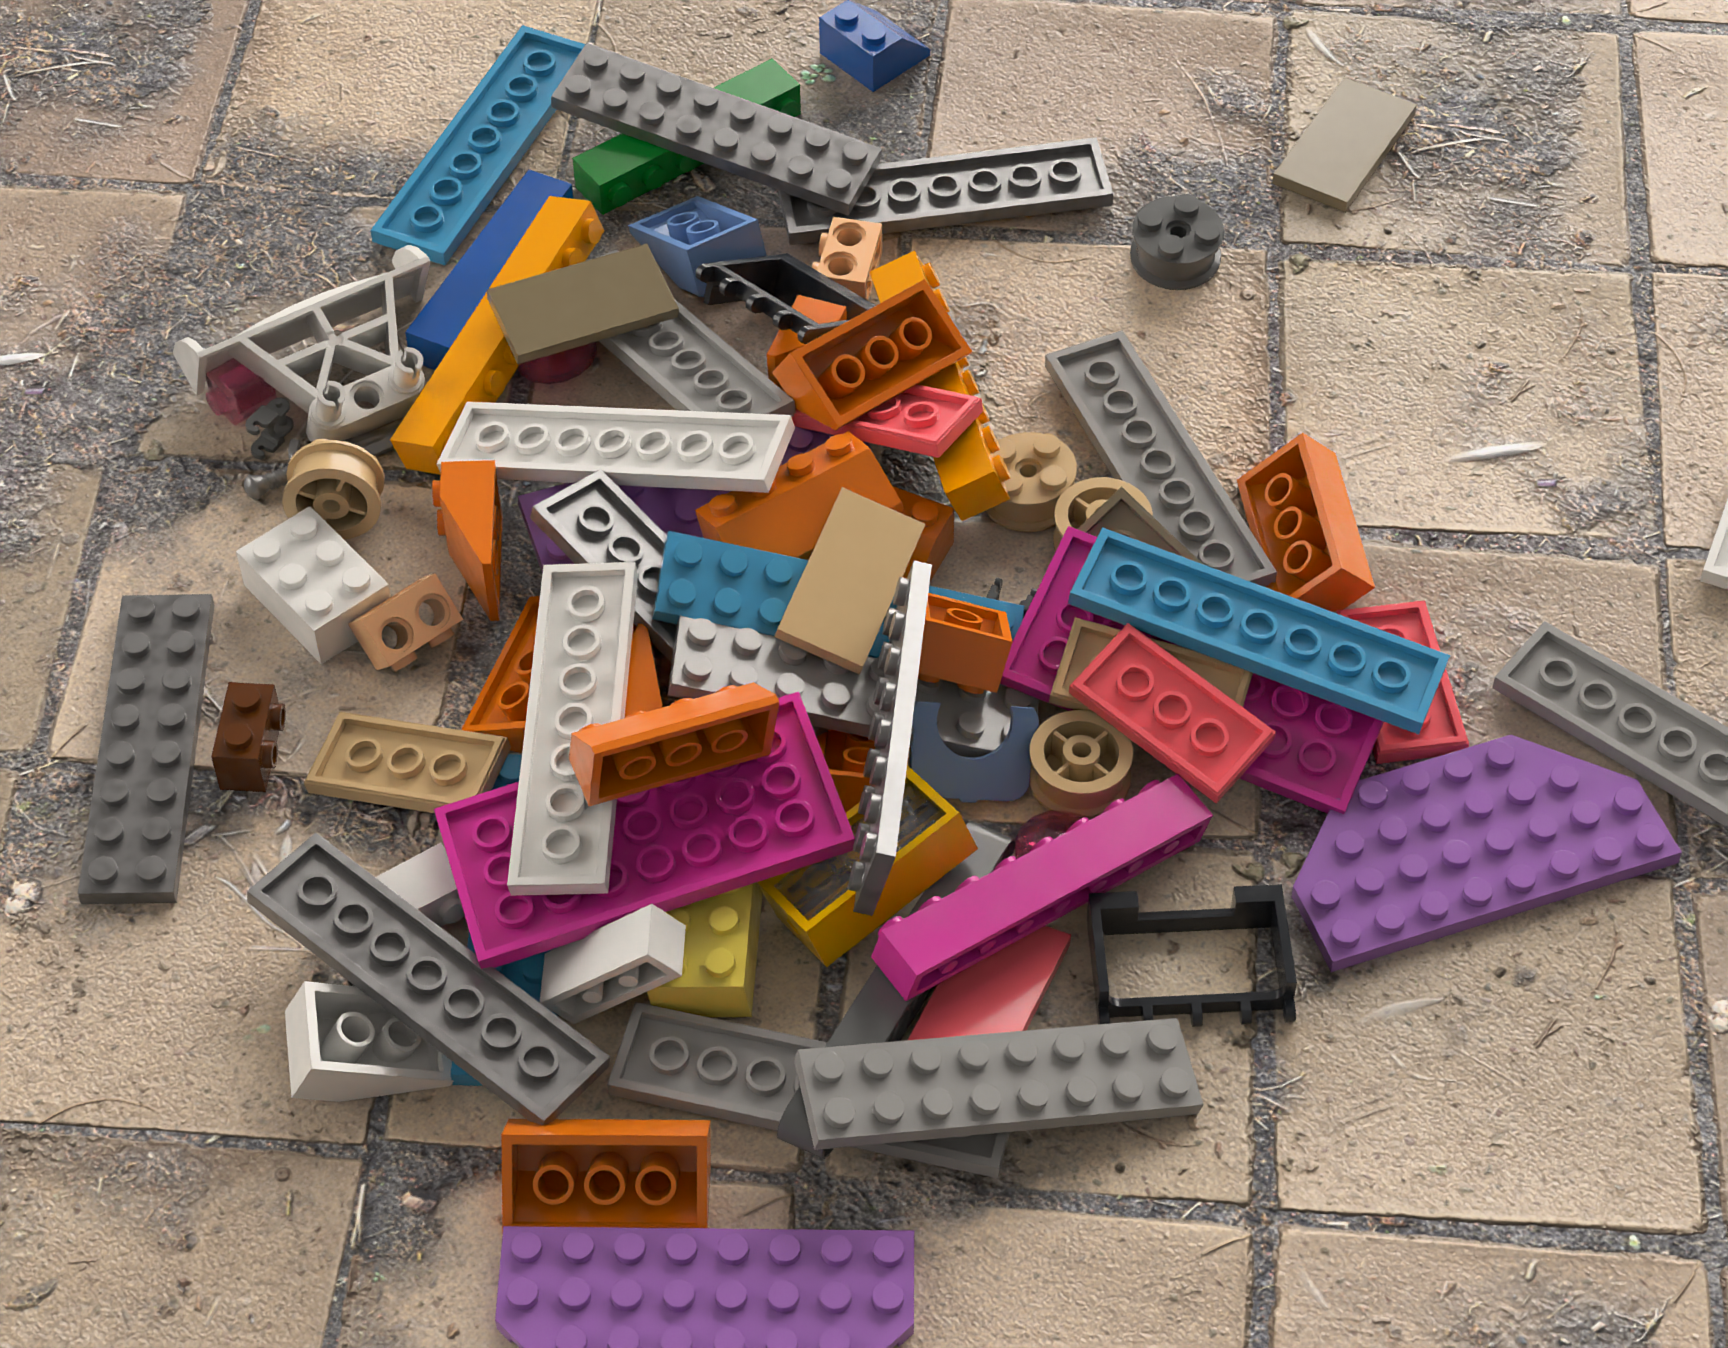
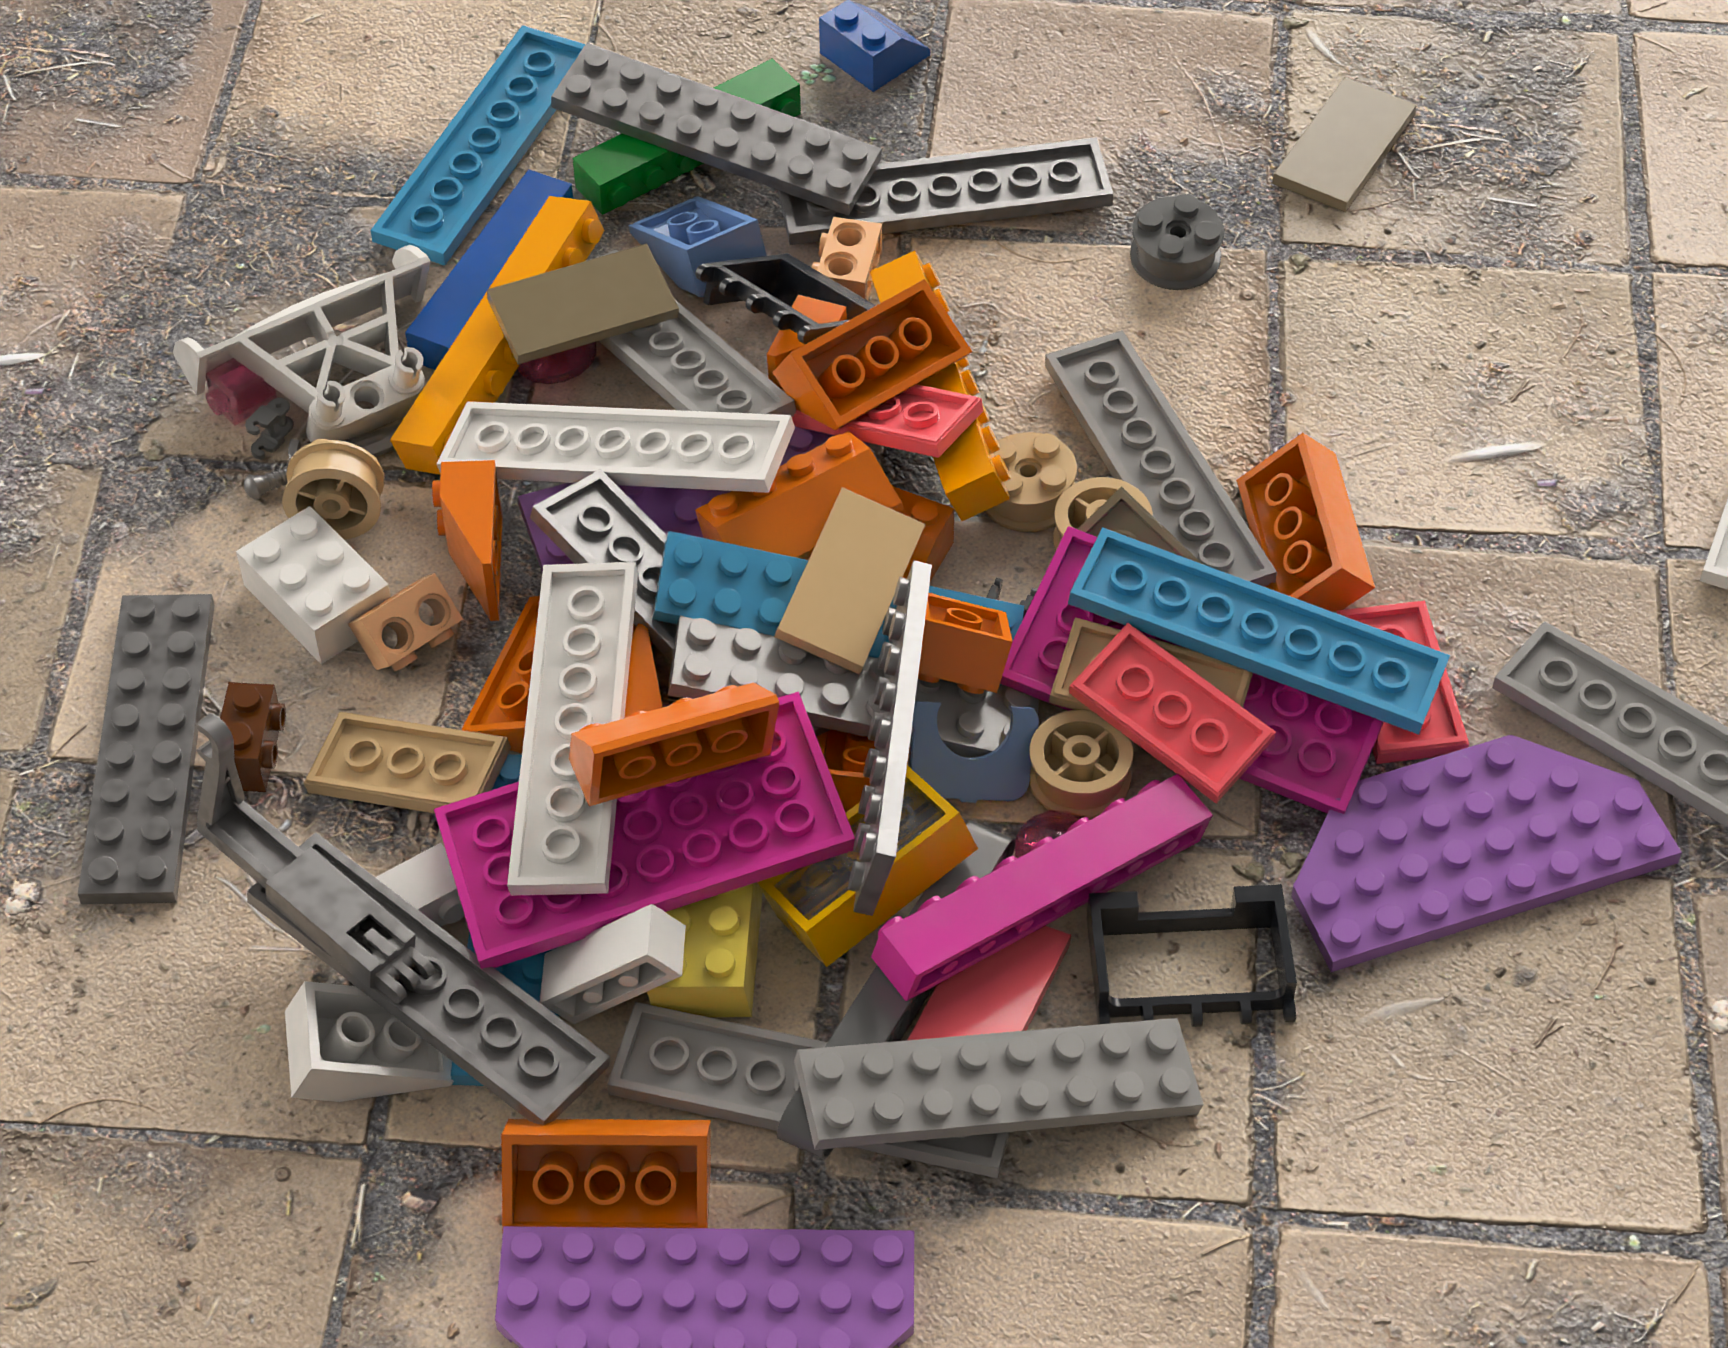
(301, 882): none -> flat silver hinge

